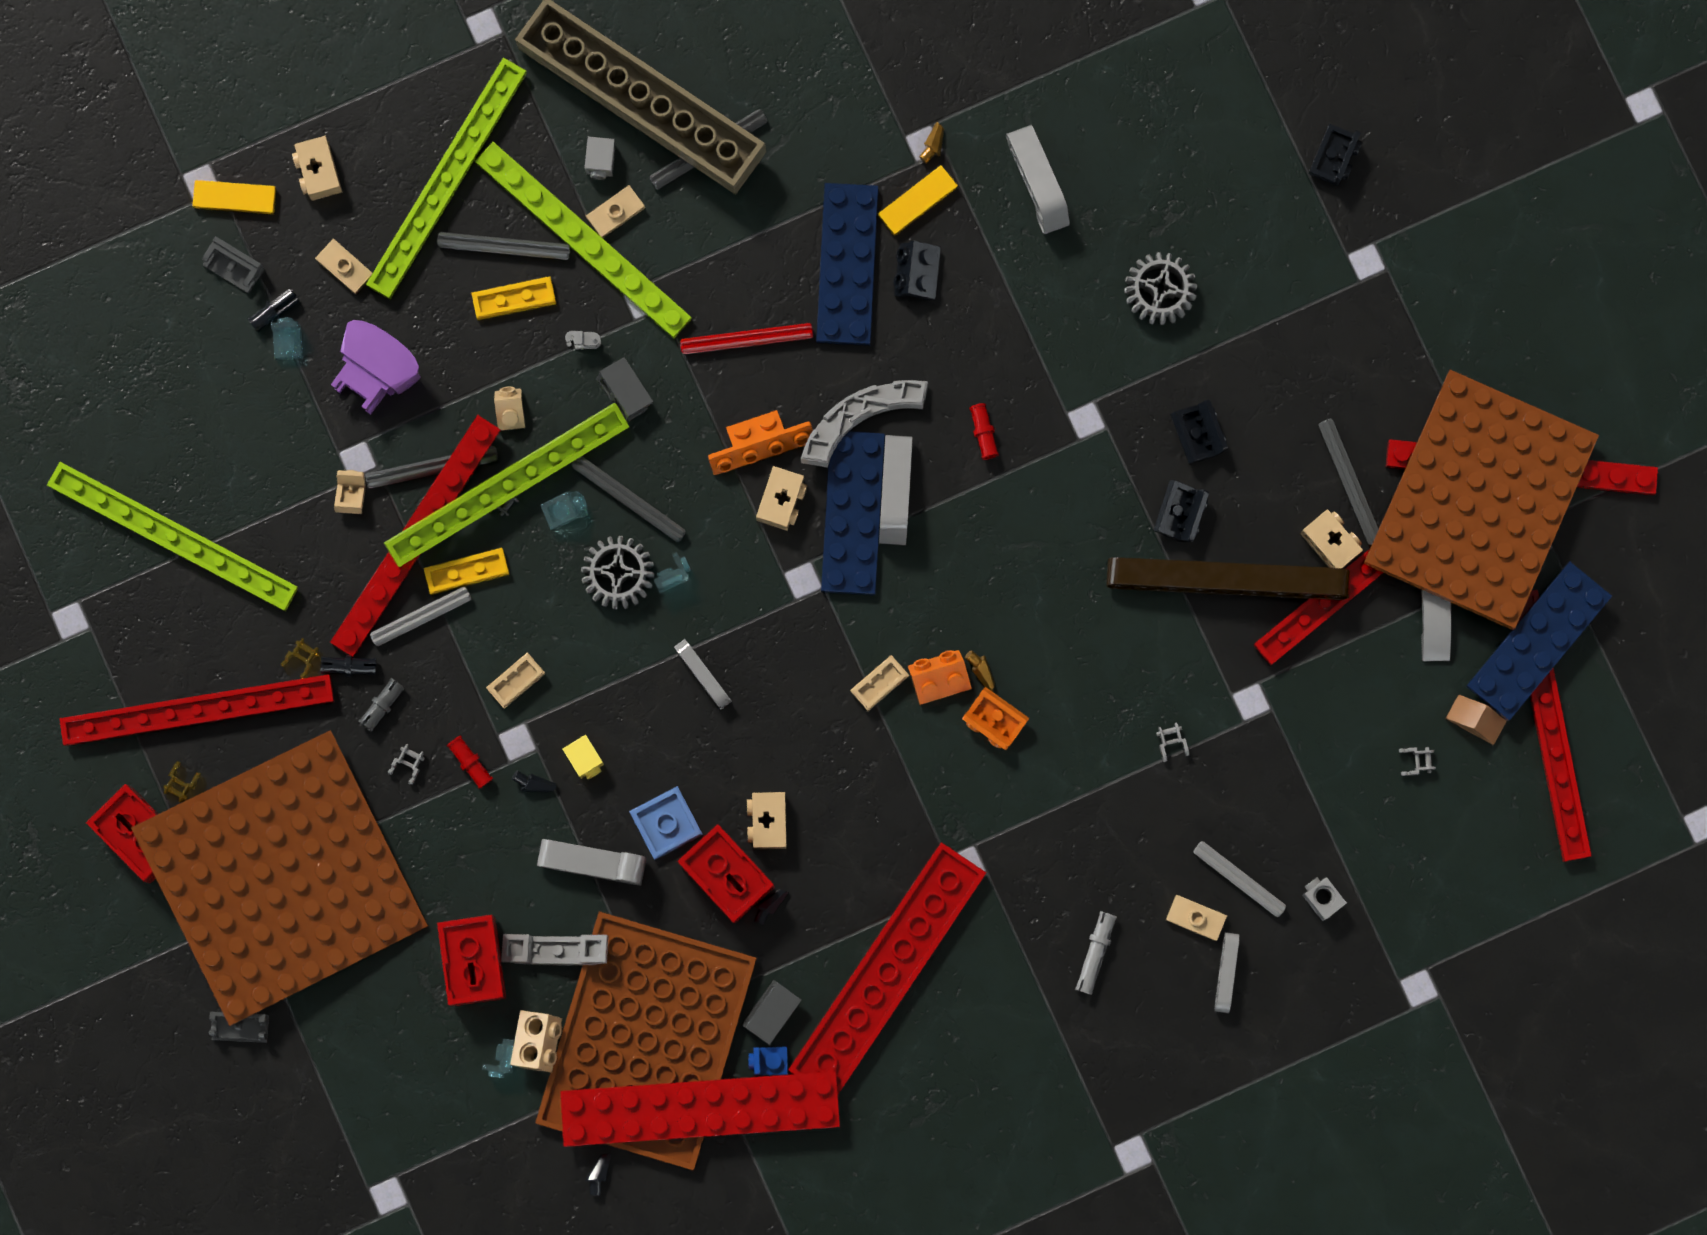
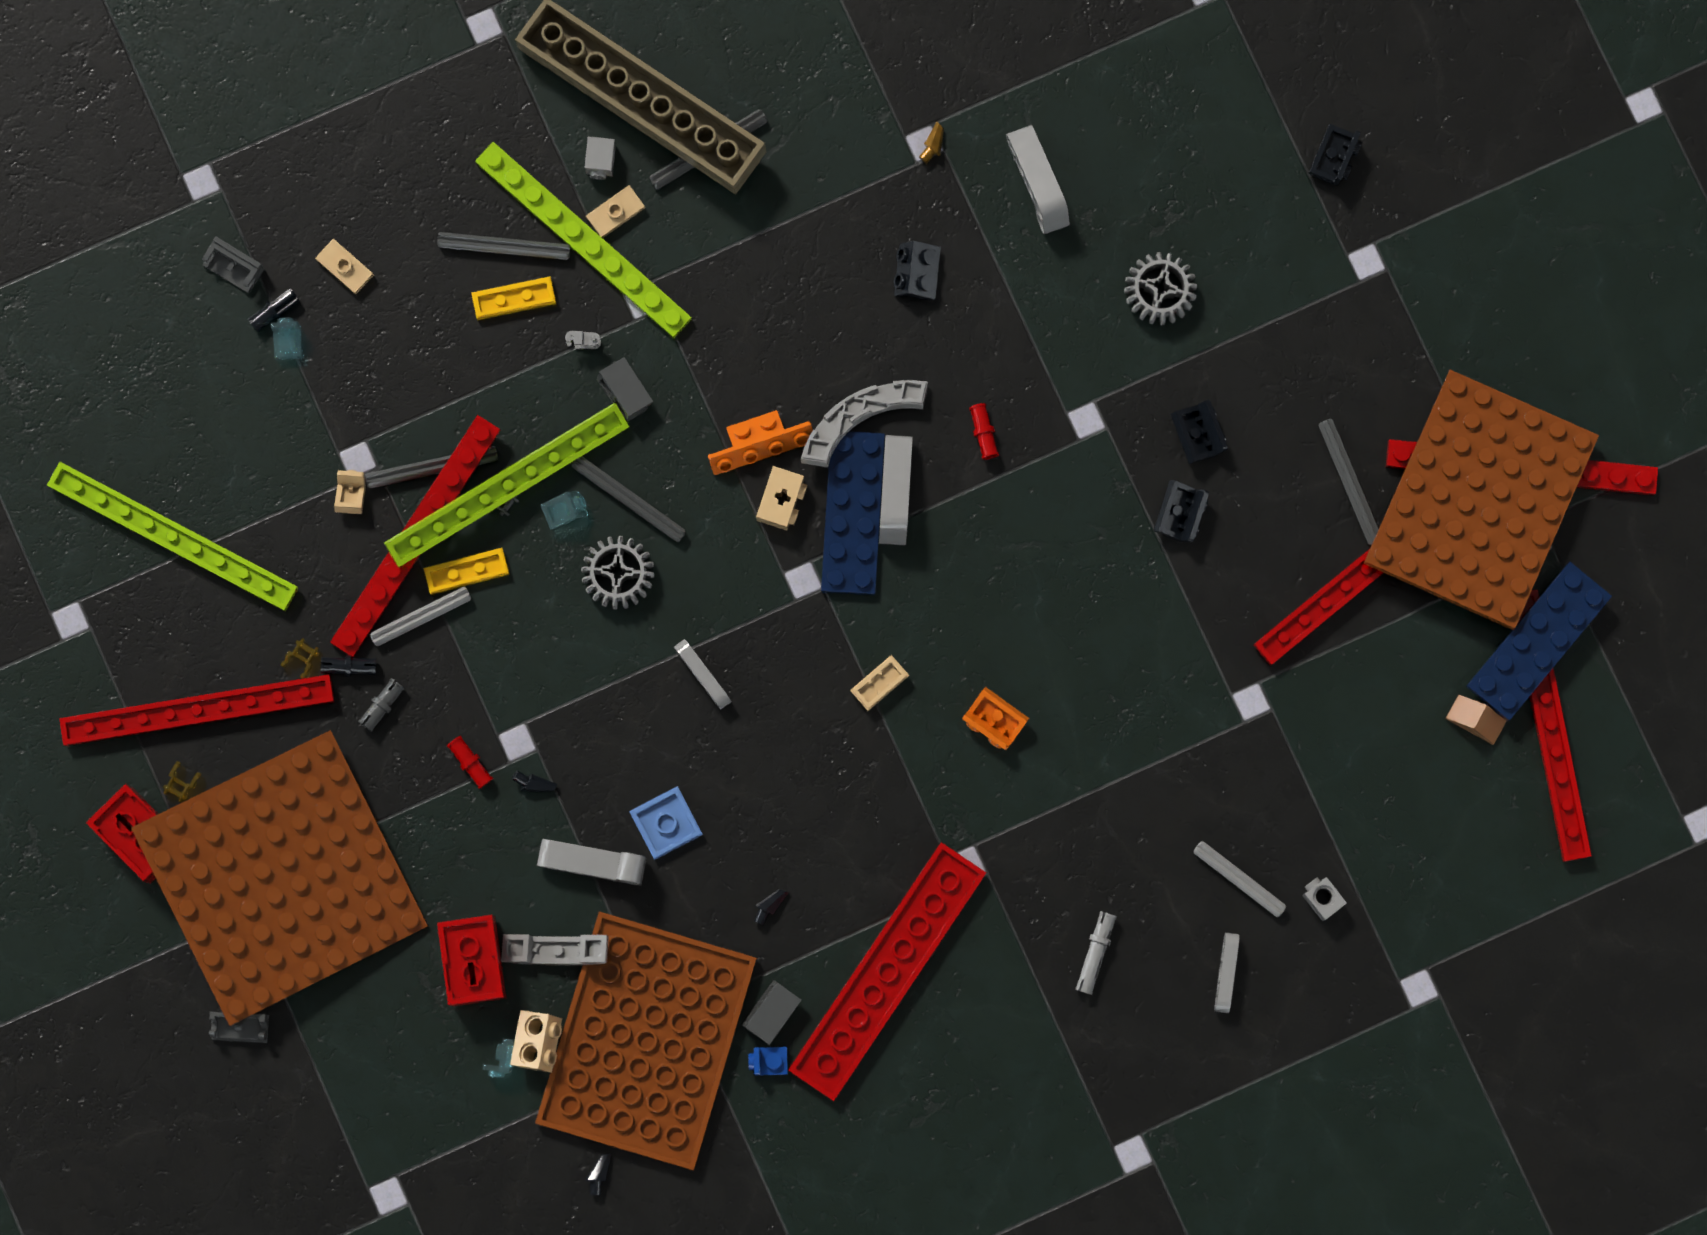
(234, 197): yellow tile -> none
(312, 153): tan brick -> none
(374, 364): medium lavender piece -> none
(405, 750): light grey piece -> none
(446, 178): lime plate -> none
(509, 408): tan bracket -> none
(515, 680): tan plate -> none
(583, 757): light yellow brick -> none
(670, 578): clear light blue bracket -> none
(699, 1108): red plate -> none
(726, 874): red piece -> none
(746, 338): red axle -> none
(774, 805): tan brick -> none
(847, 264): dark blue plate -> none
(917, 200): yellow tile -> none
(939, 676): orange bracket -> none
(981, 669): pearl gold bar -> none
(1162, 733): light grey piece -> none
(1196, 917): tan plate -> none
(1228, 578): dark brown beam -> none
(1337, 554): tan brick -> none
(1427, 752): light grey piece -> none
(1436, 628): light grey slope -> none

